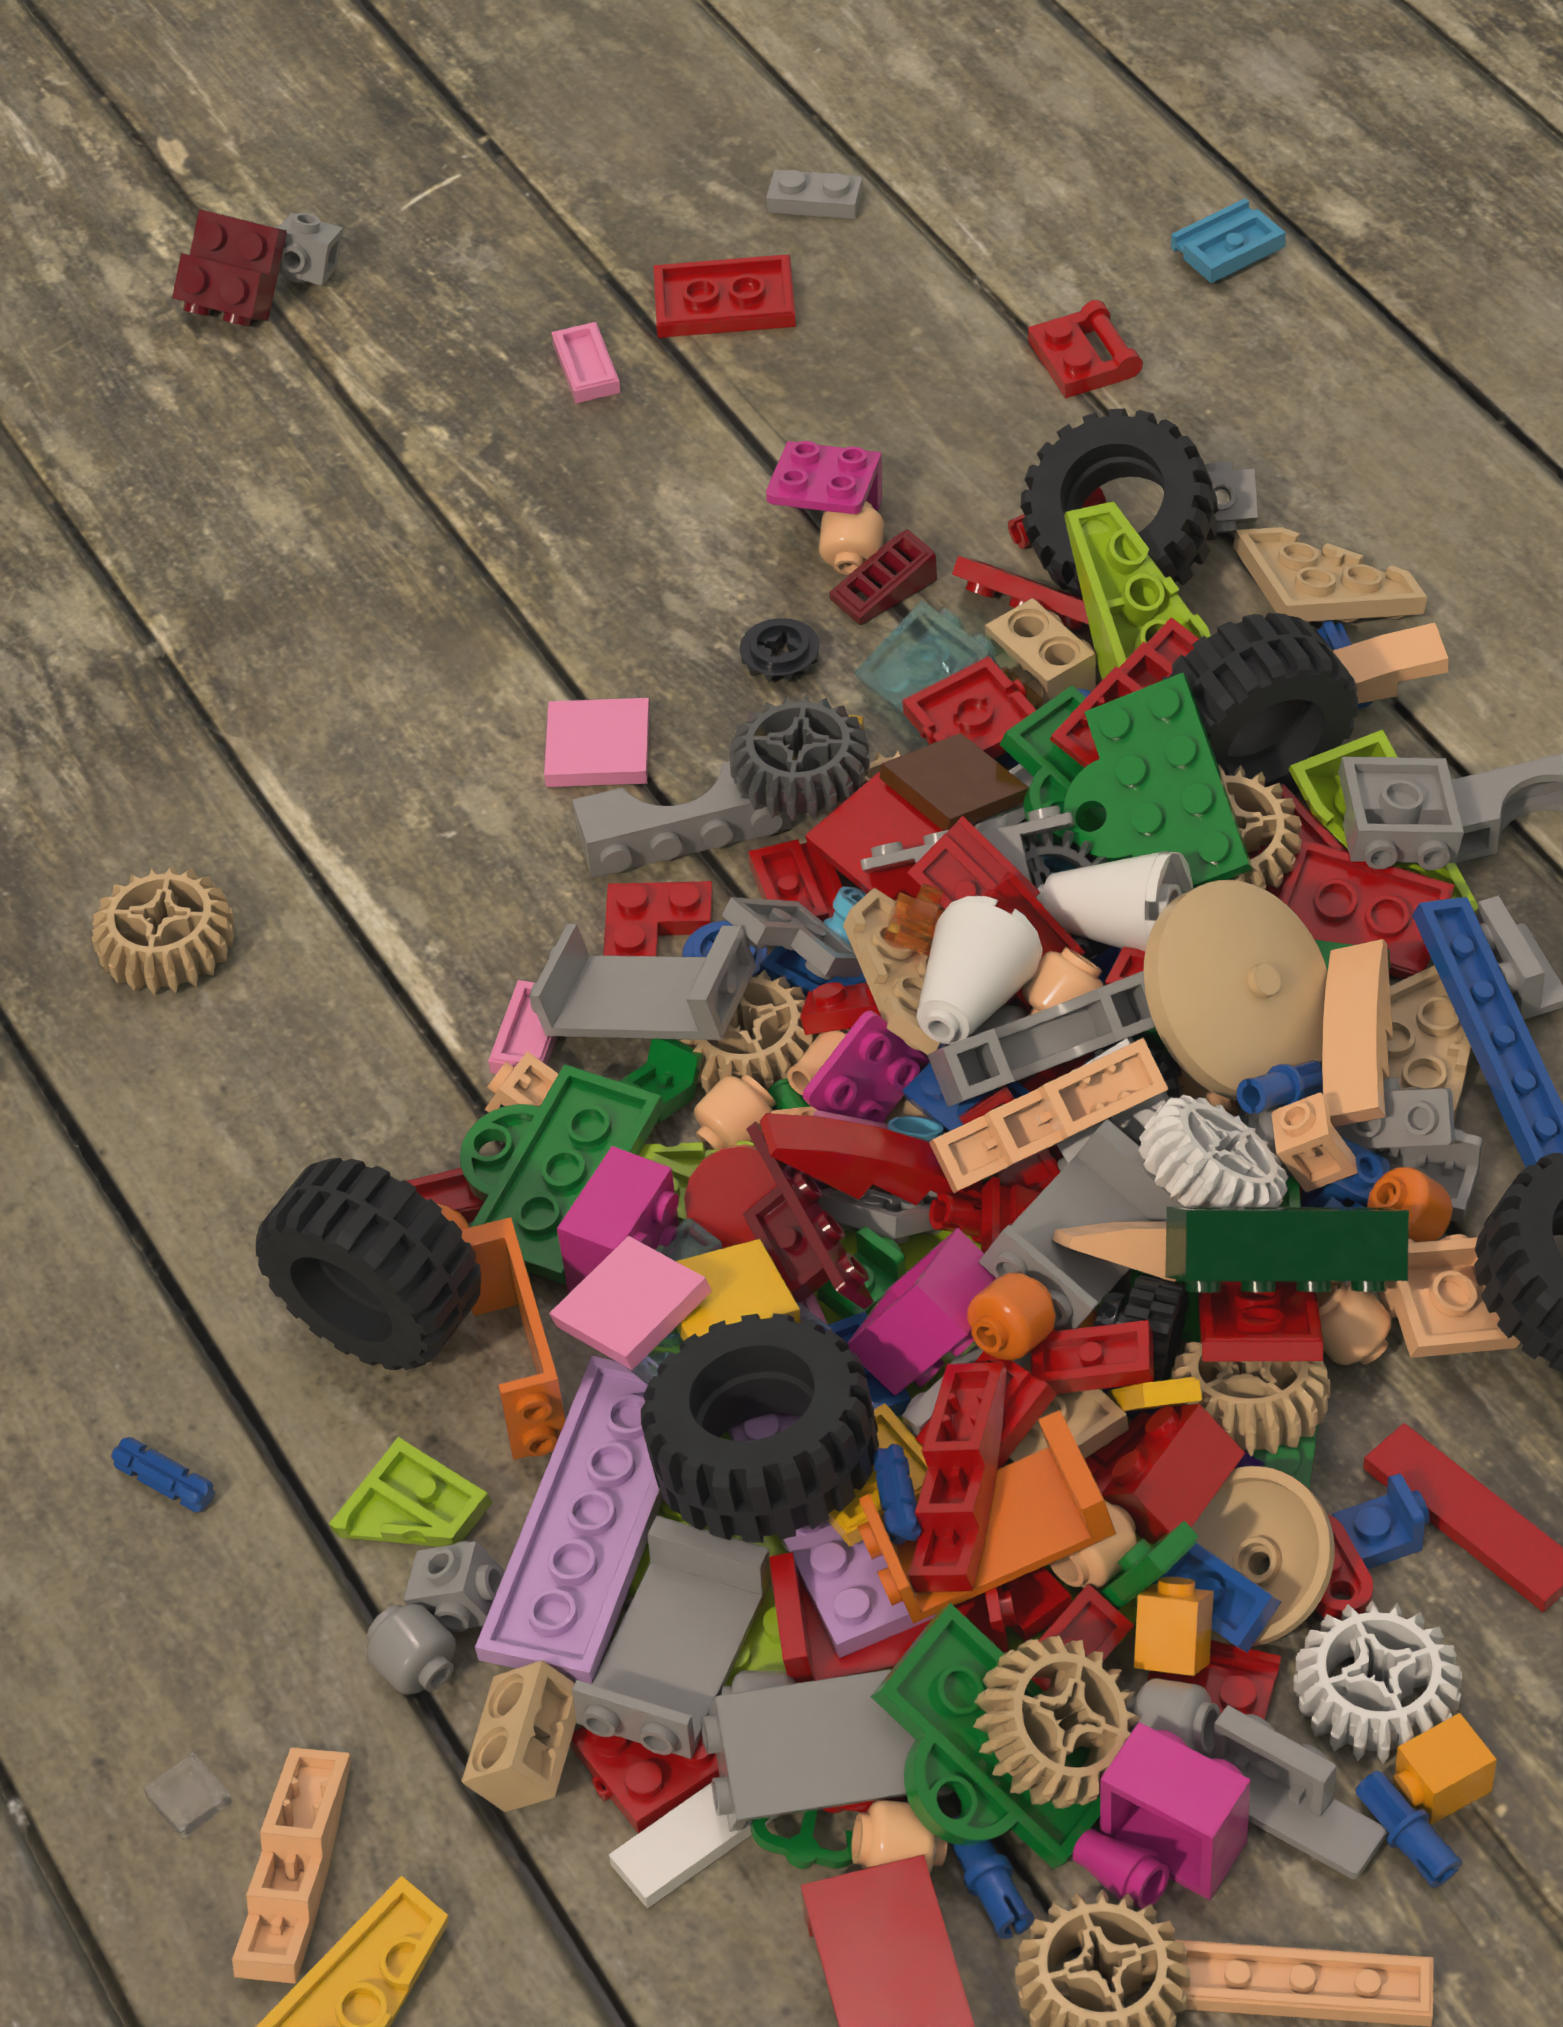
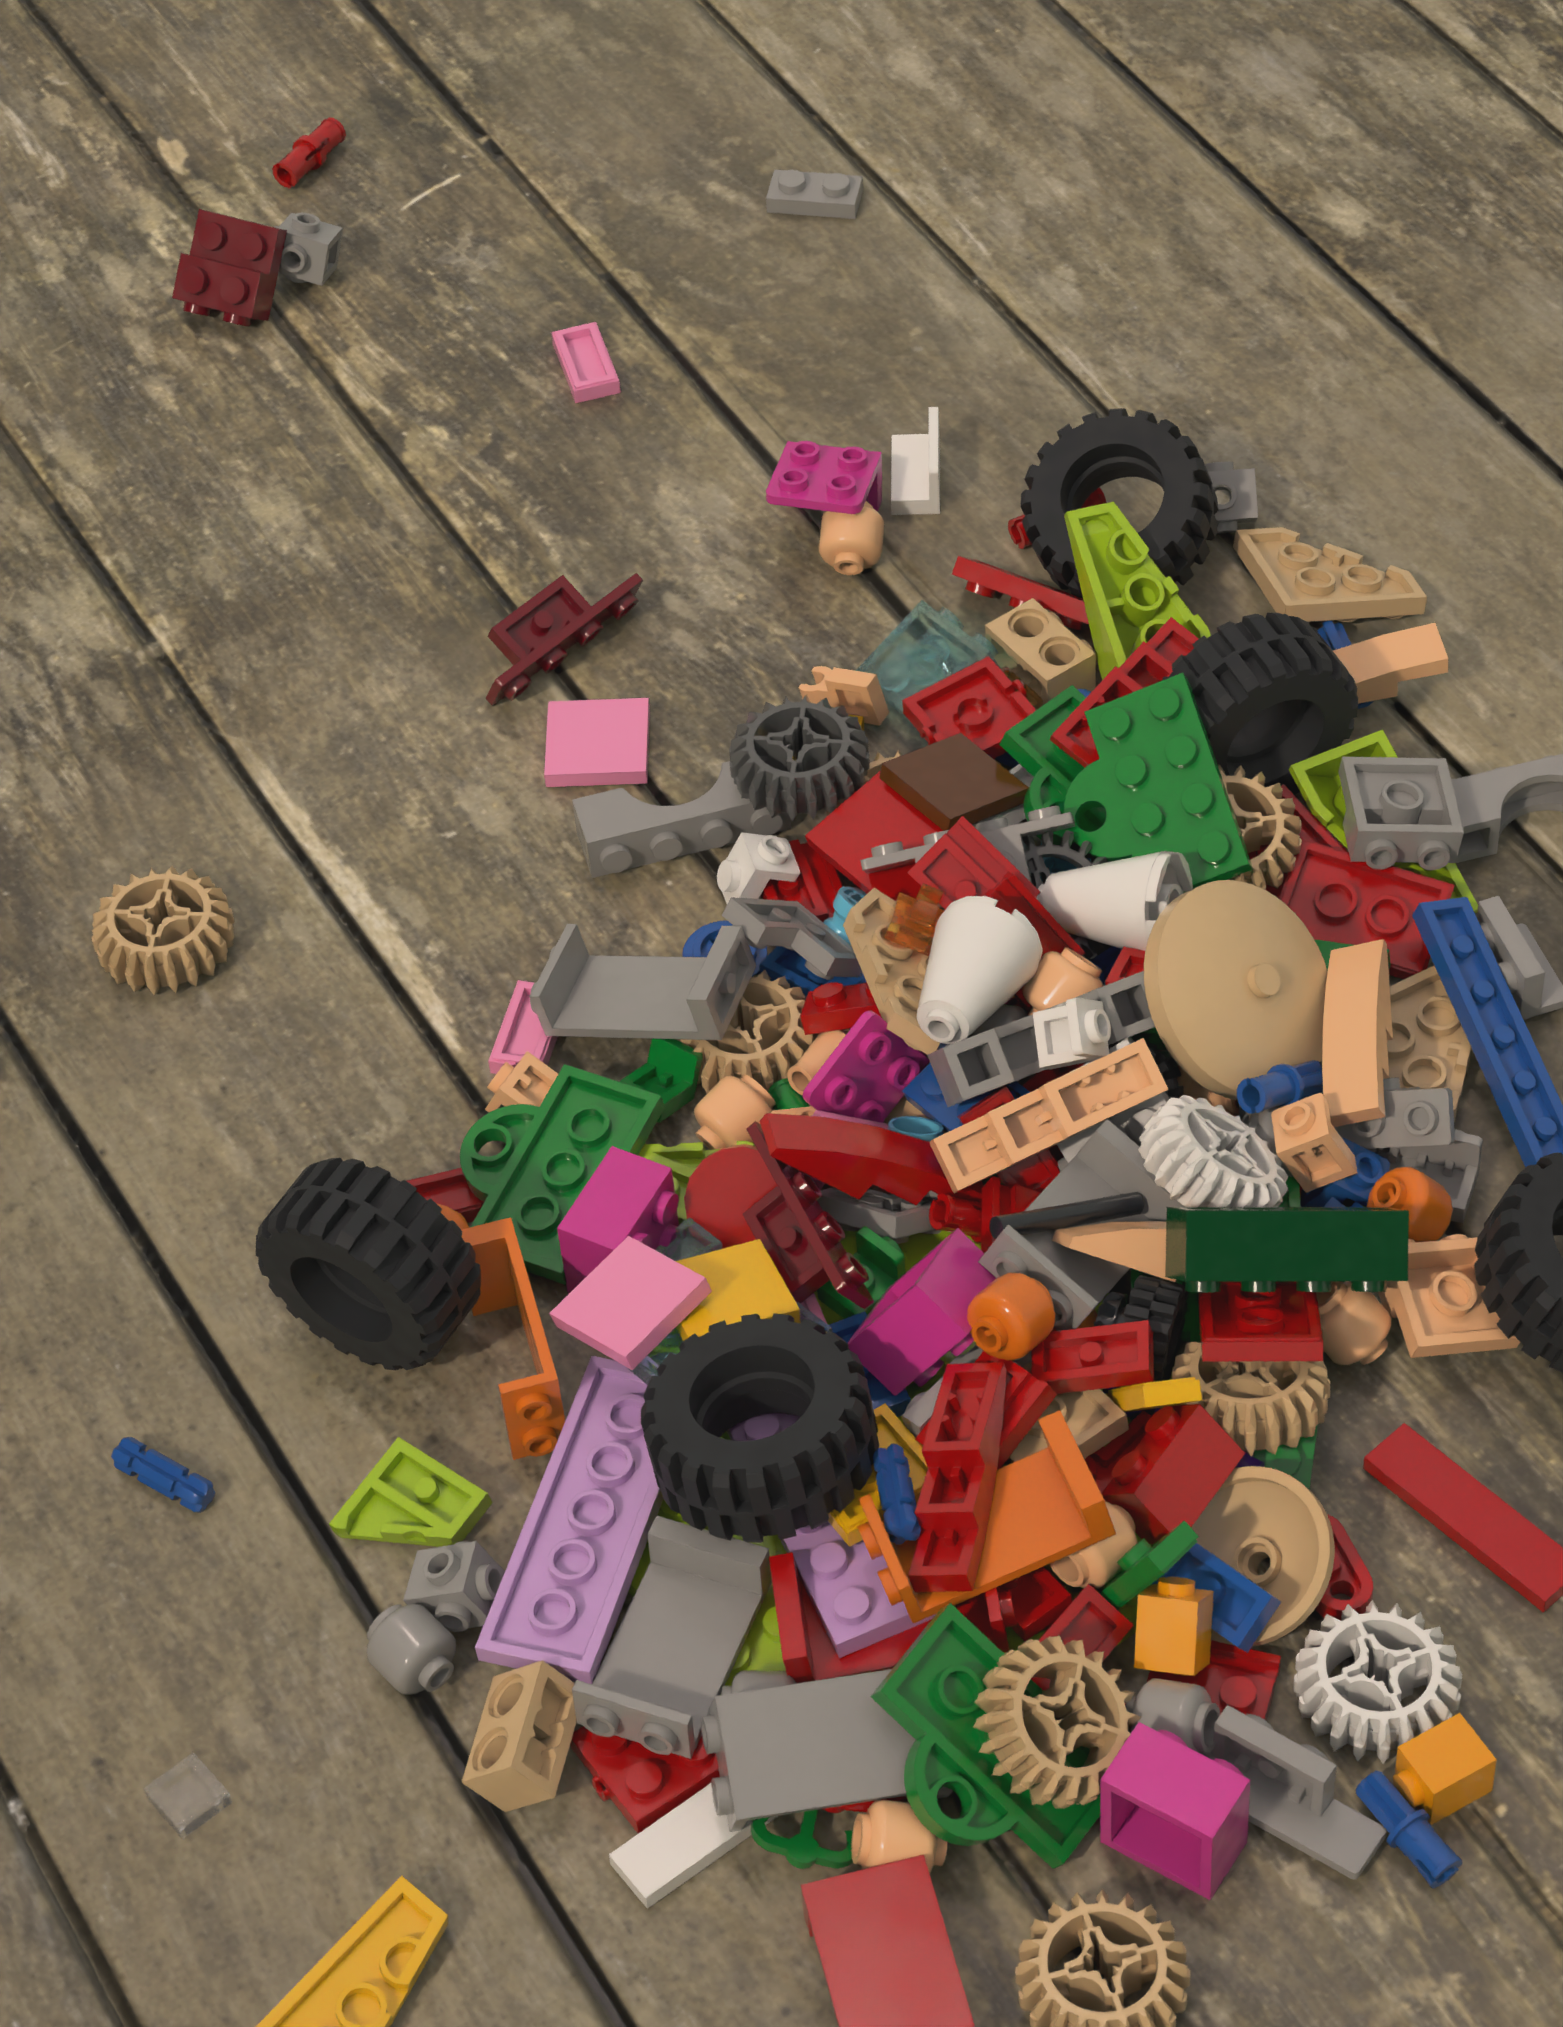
(292, 1865): light nougat slope -> none
(309, 152): none -> red pin
(547, 626): none -> dark red bracket
(649, 910): red plate -> none
(724, 296): red tile -> none
(755, 862): none -> white bracket
(767, 639): black gear -> none
(849, 688): none -> light nougat plate
(905, 555): dark red slope -> none
(916, 471): none -> white panel
(990, 1878): blue pin -> none
(1069, 1214): none -> black bar
(1072, 358): red plate -> none
(1072, 1033): none -> white bracket
(1122, 1867): dark pink cone -> none
(1228, 240): dark azure plate -> none
(1309, 1983): light nougat tile -> none
(1388, 1524): blue bracket -> none

